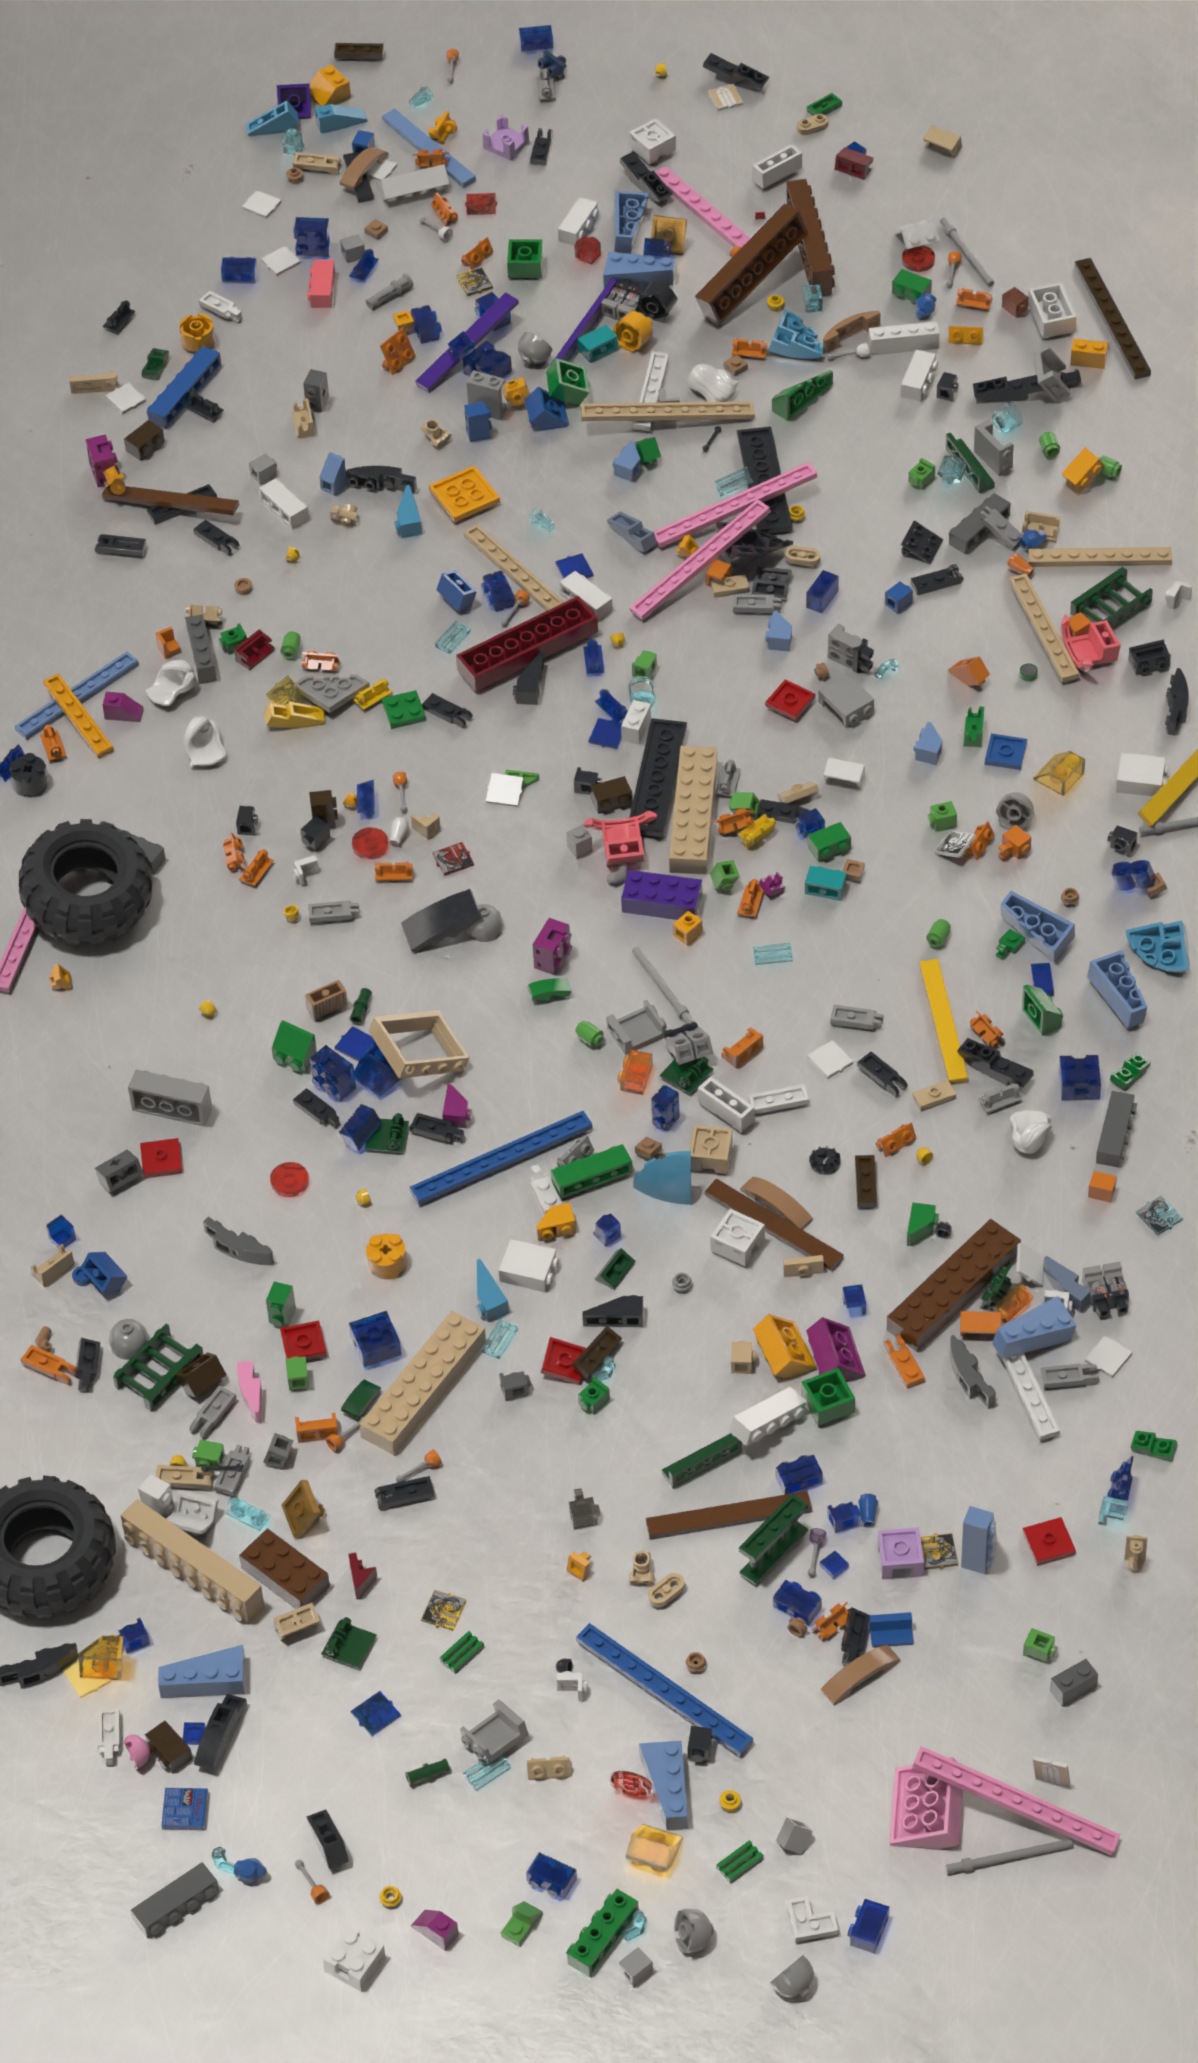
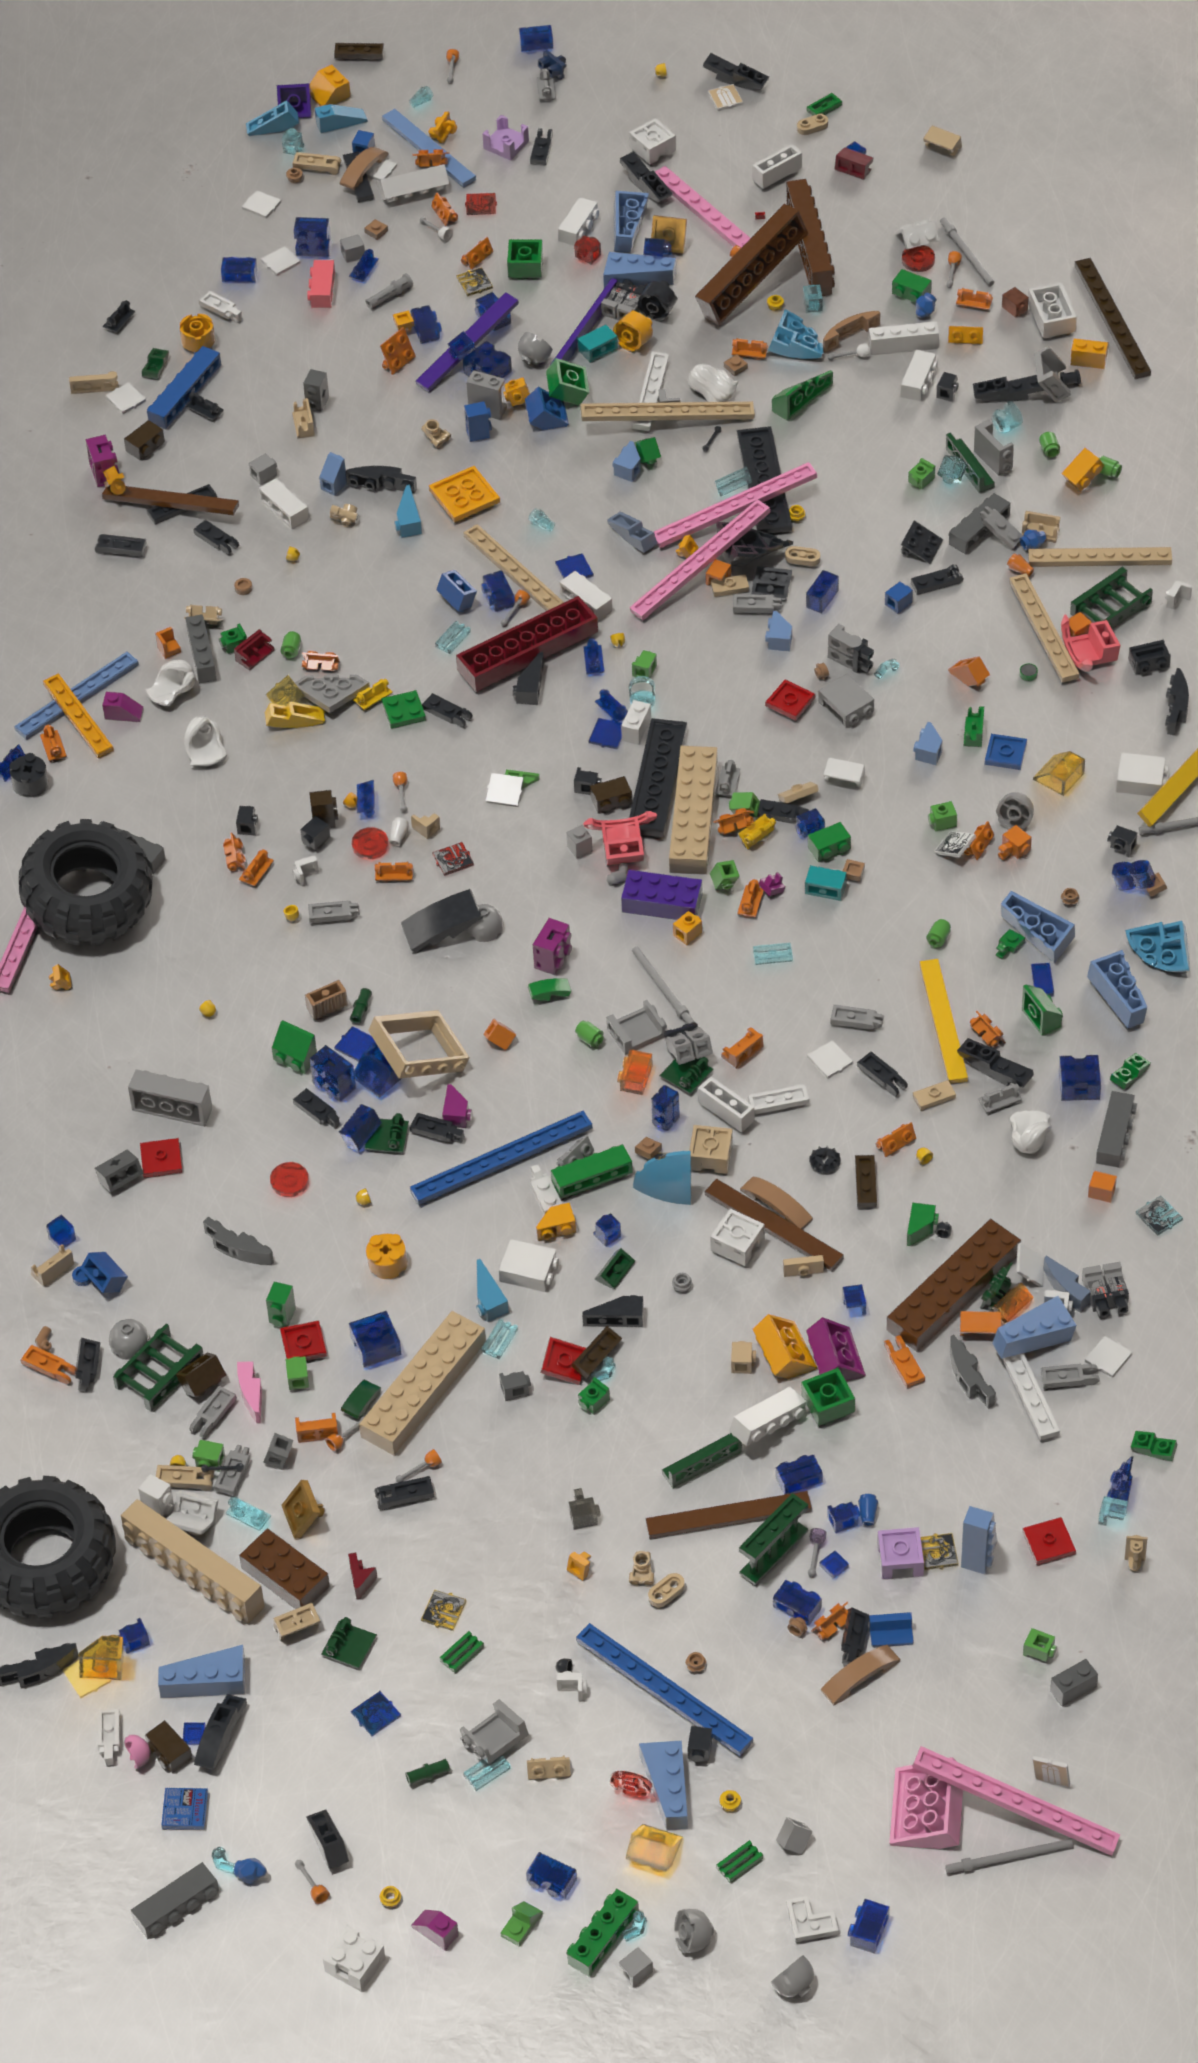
(499, 1034): none -> orange panel

